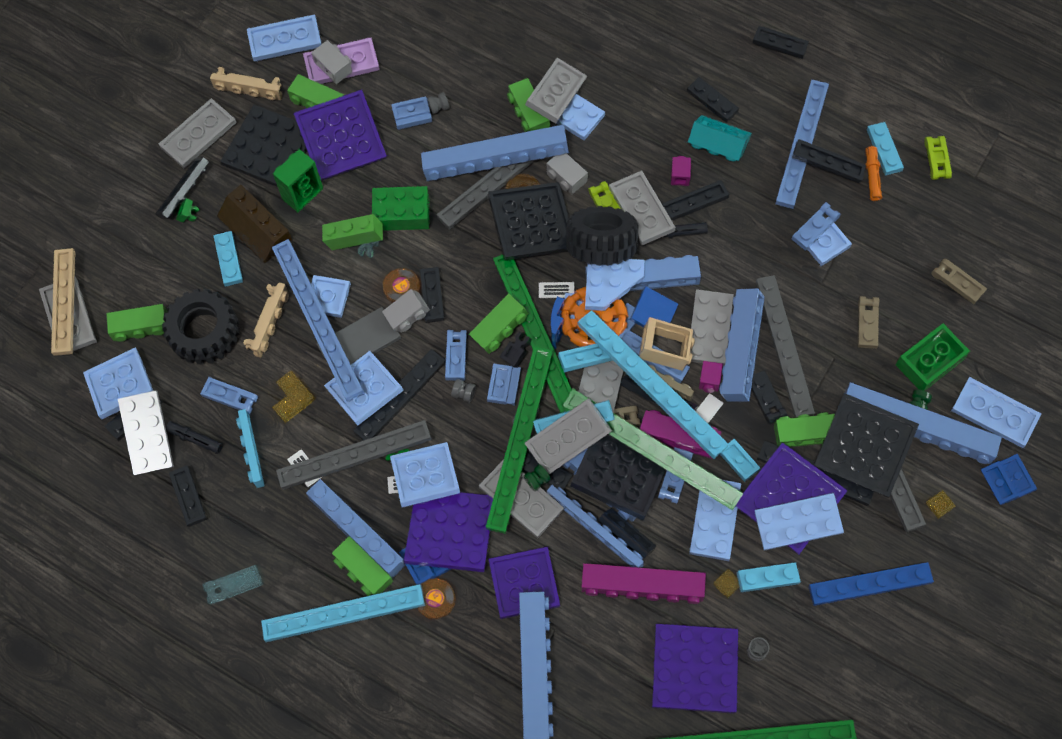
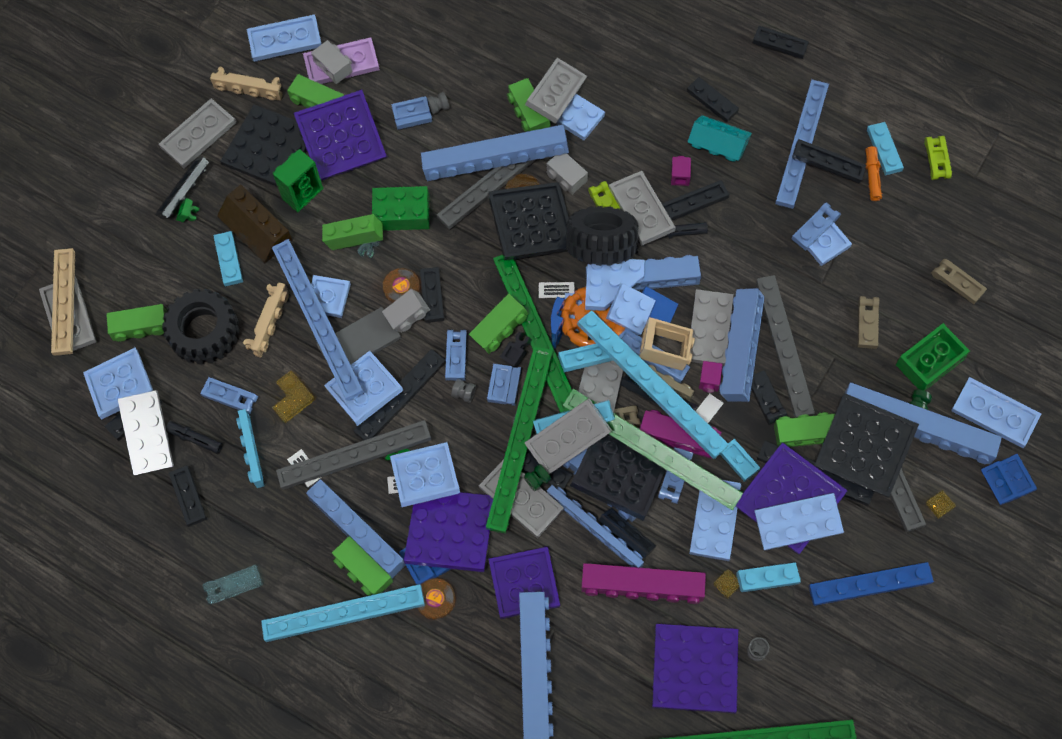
(630, 309): none -> light blue plate

